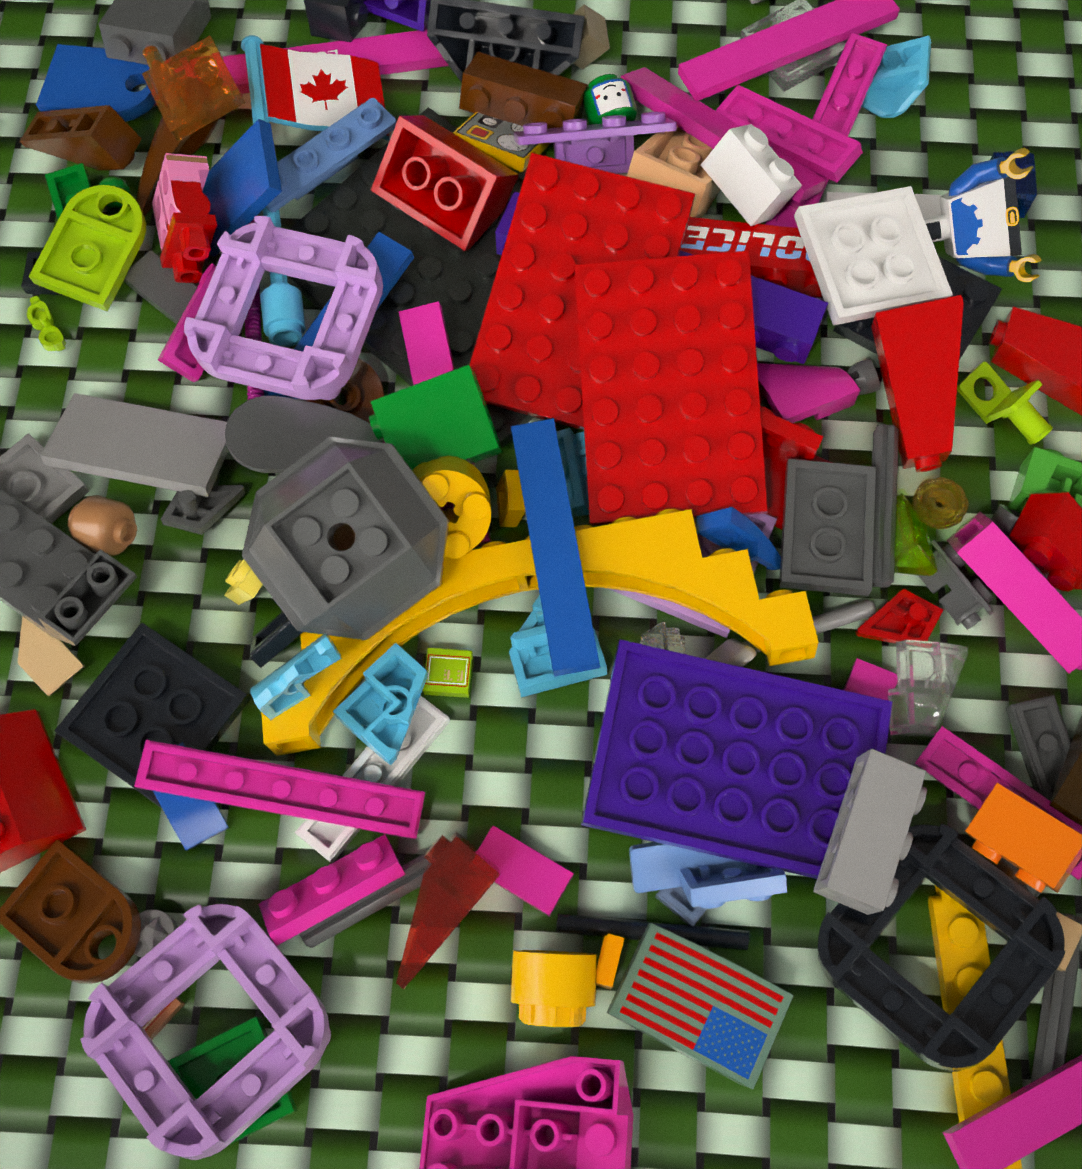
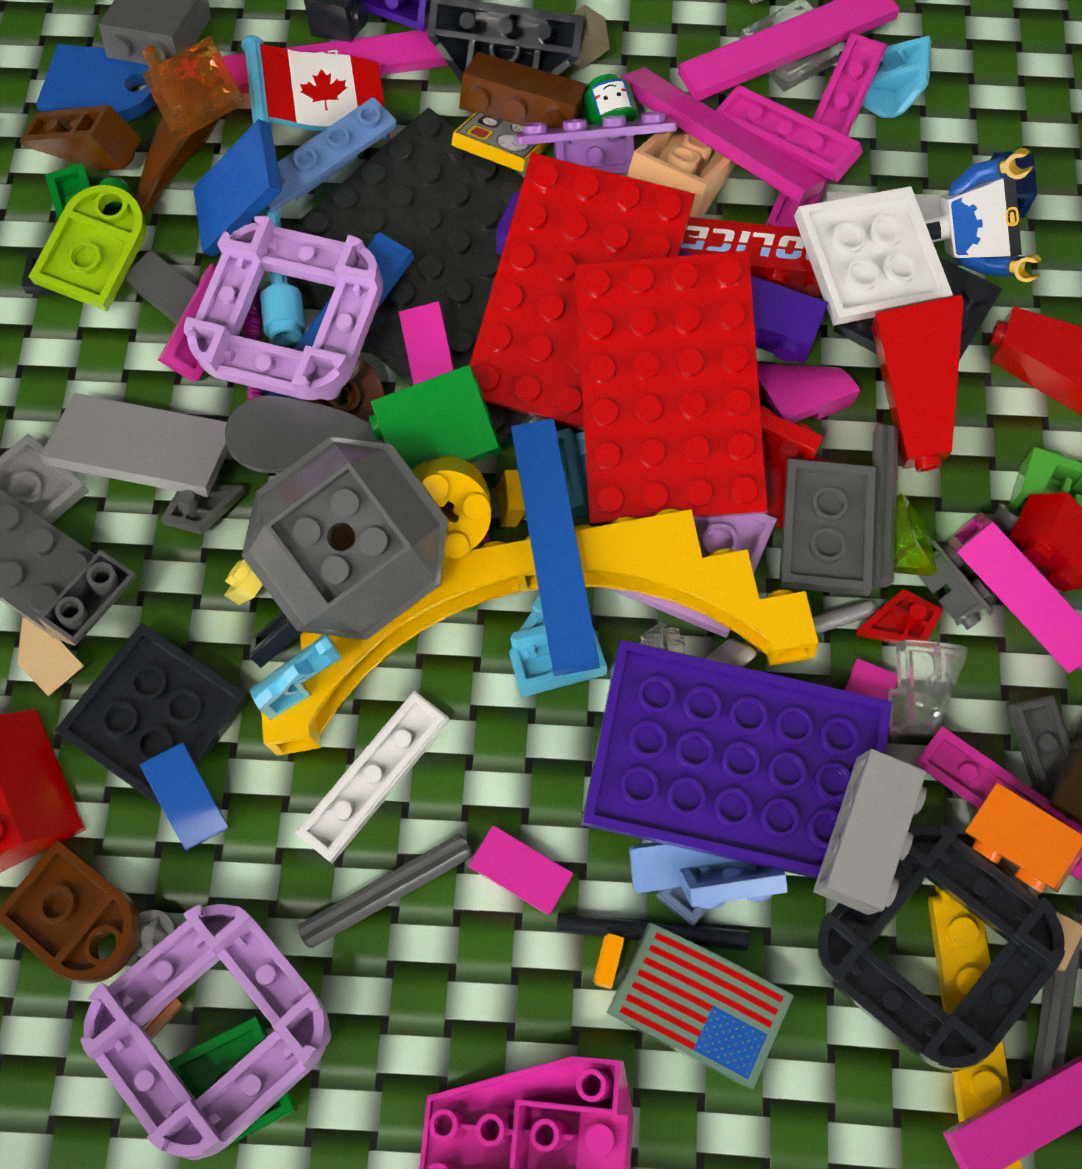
(42, 320): lime piece -> none
(102, 524): medium nougat head -> none
(183, 216): red hips -> none
(280, 789): dark pink tile -> none
(330, 889): dark pink plate -> none
(384, 702): medium azure slope -> none
(442, 180): red slope -> none
(448, 672): lime tile -> none
(448, 891): clear red slope -> none
(553, 986): yellow piece -> none
(735, 531): blue slope -> none
(751, 174): white brick -> none
(865, 376): dark grey hinge -> none
(948, 494): clear yellow plate -> none
(1006, 403): lime bracket -> none

